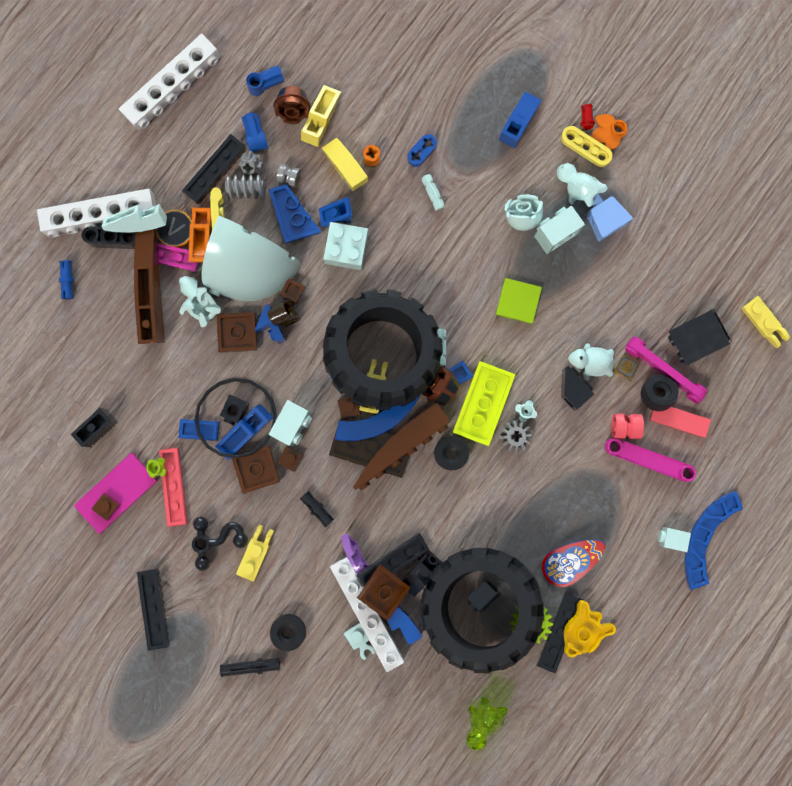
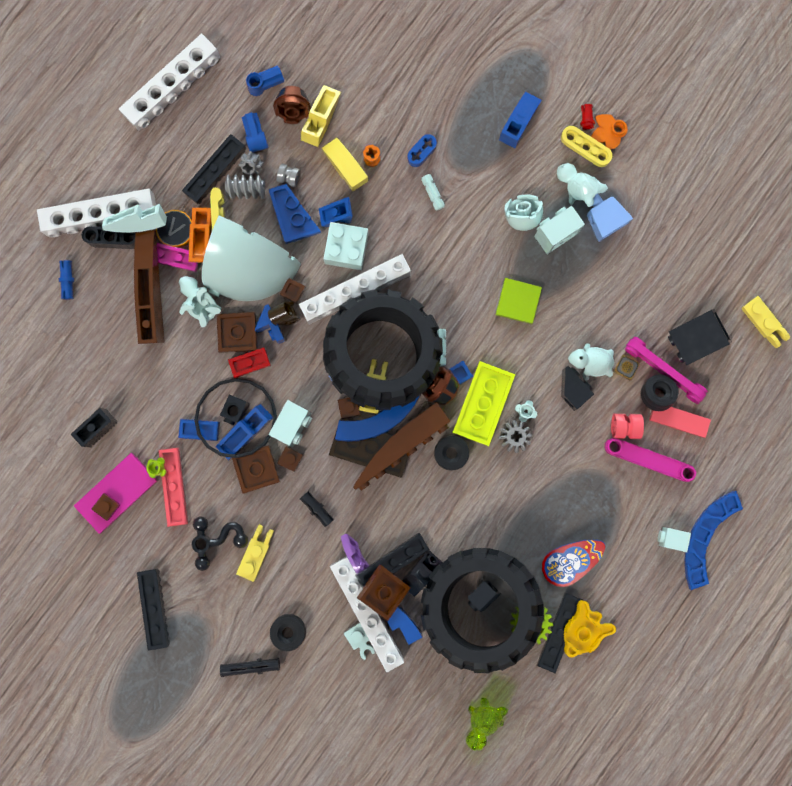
(249, 362): none -> red plate
(375, 278): none -> white brick

